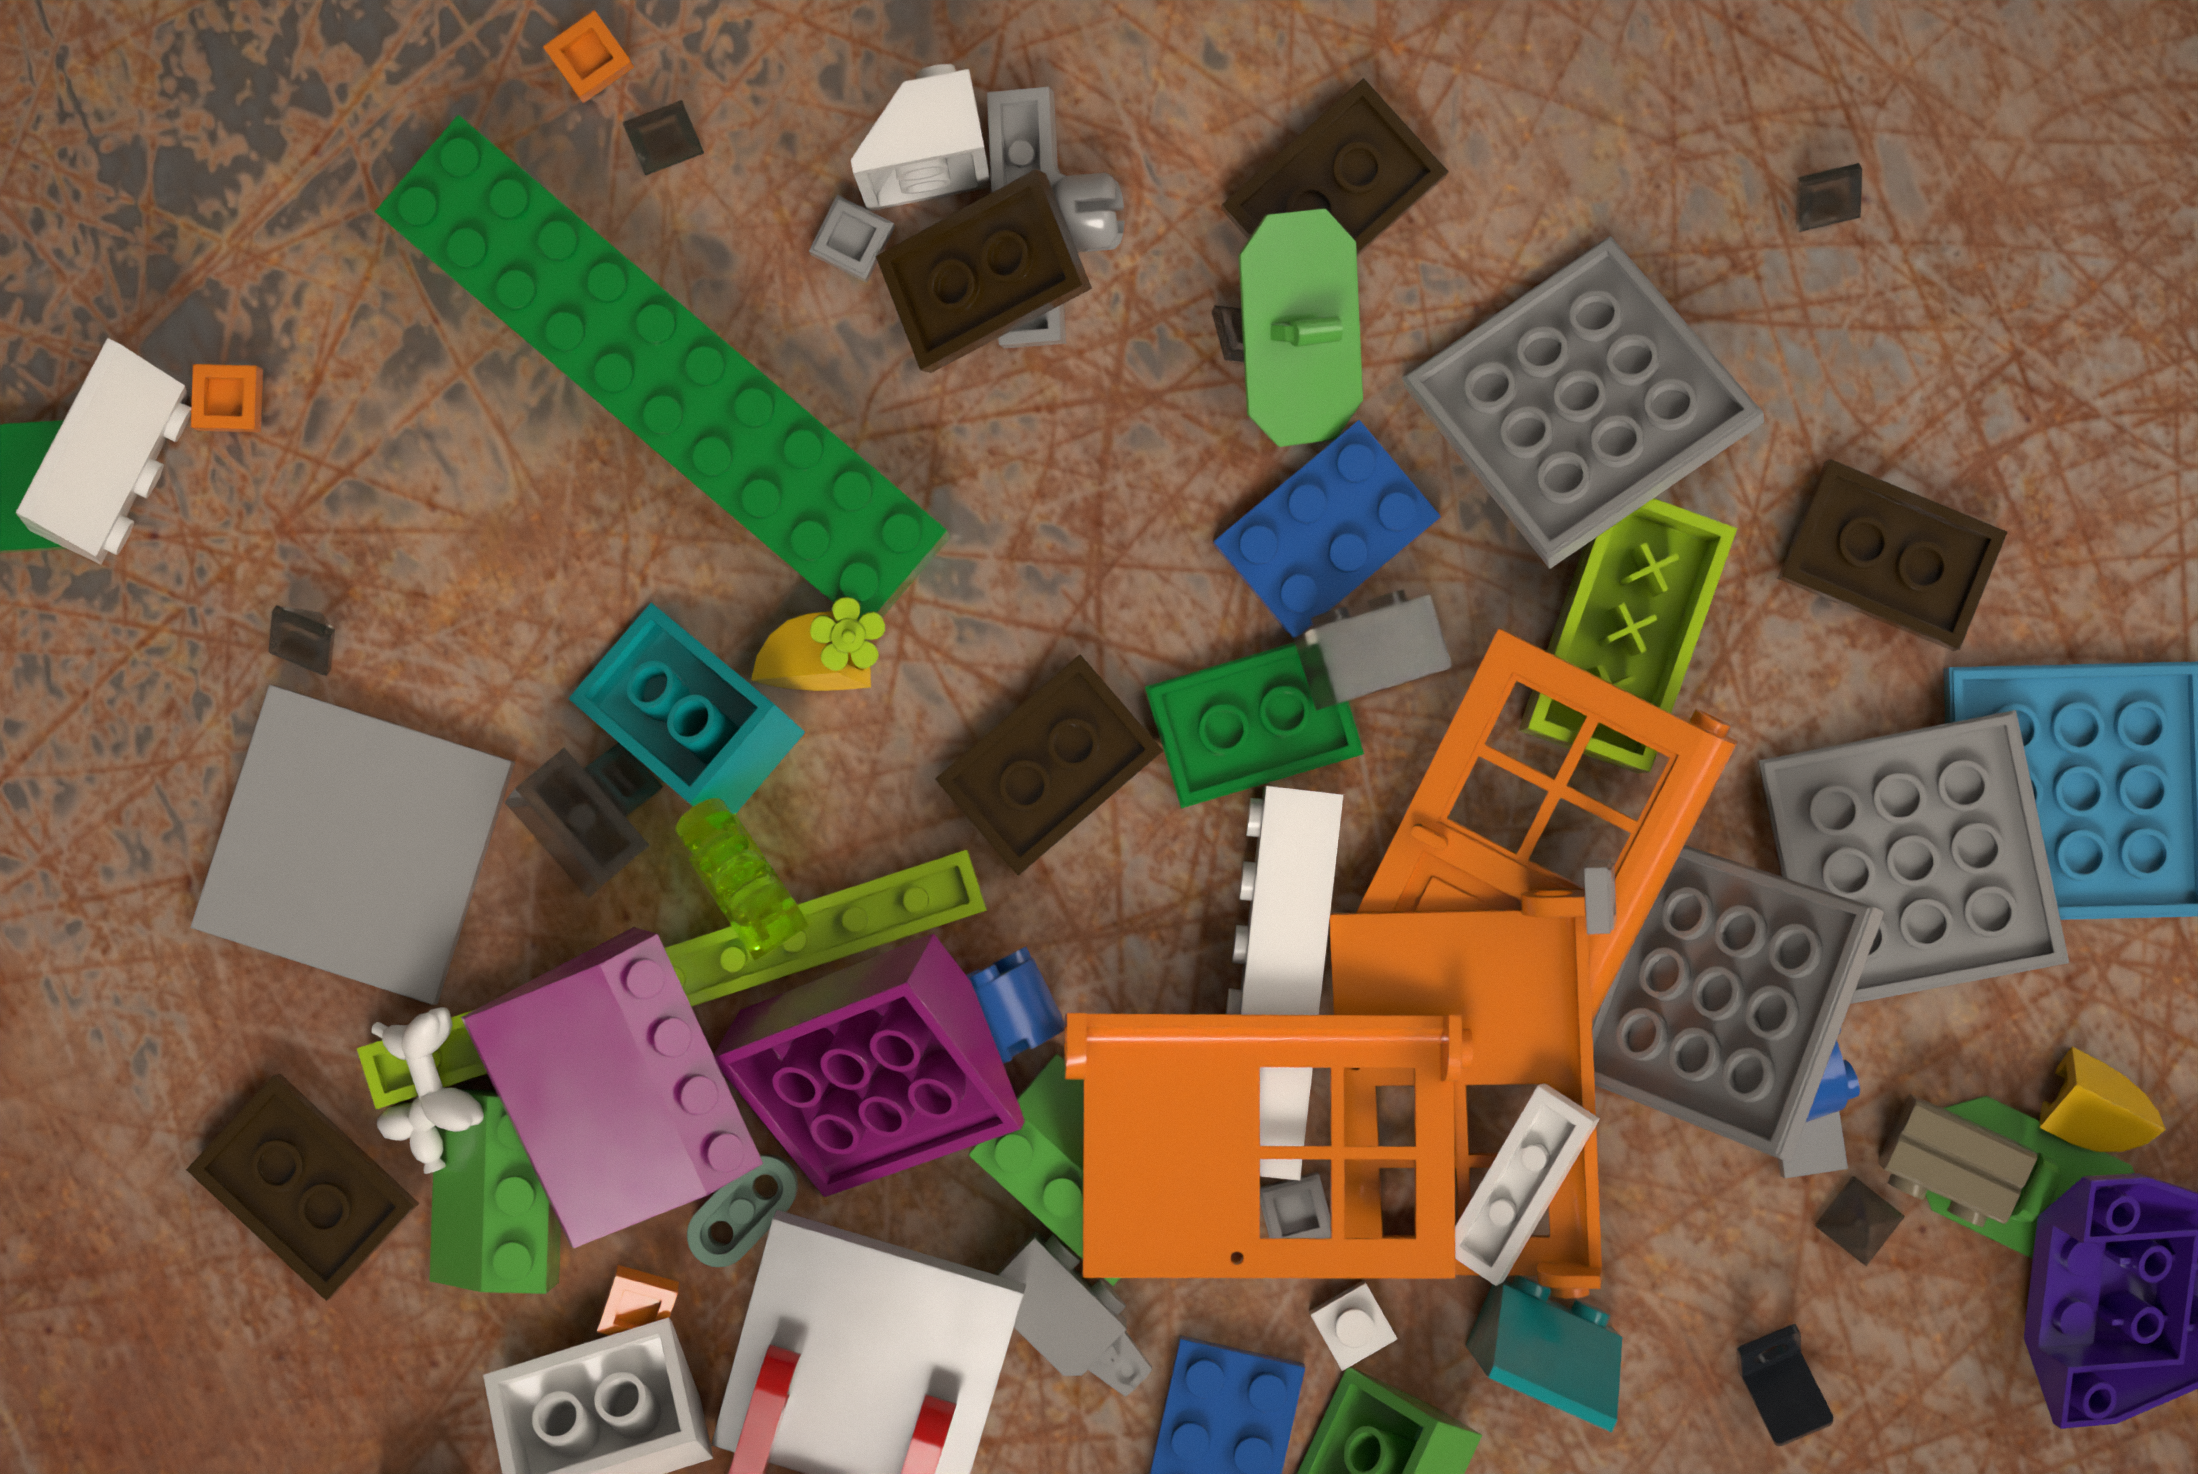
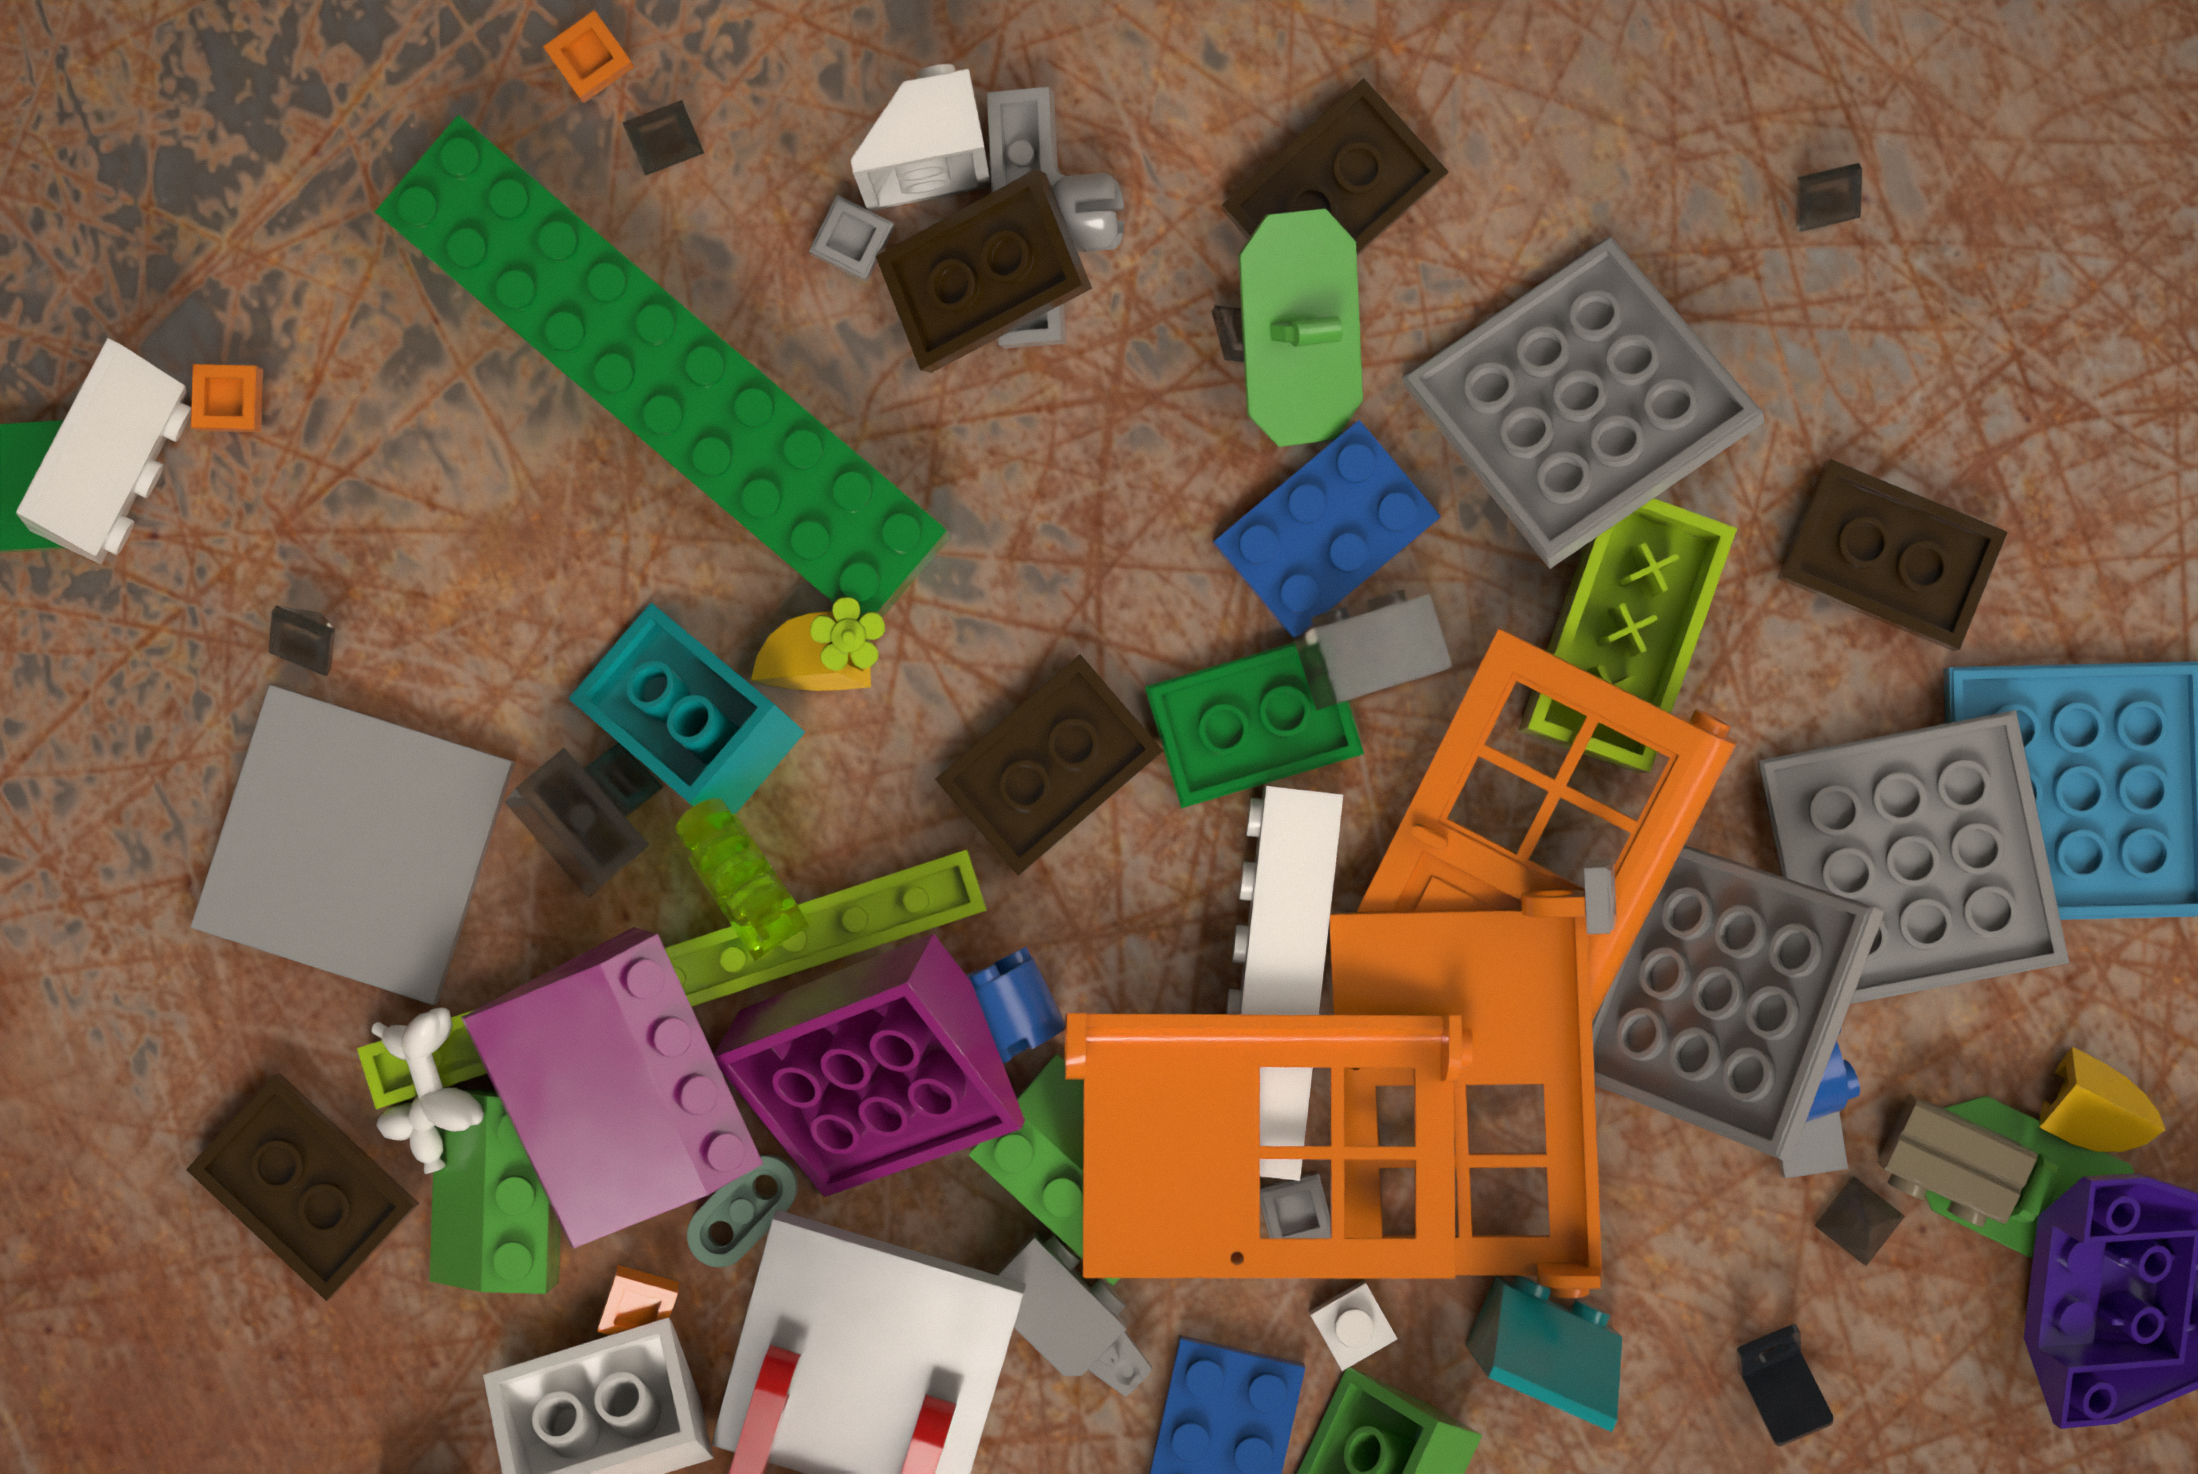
(1521, 1183): white plate -> none

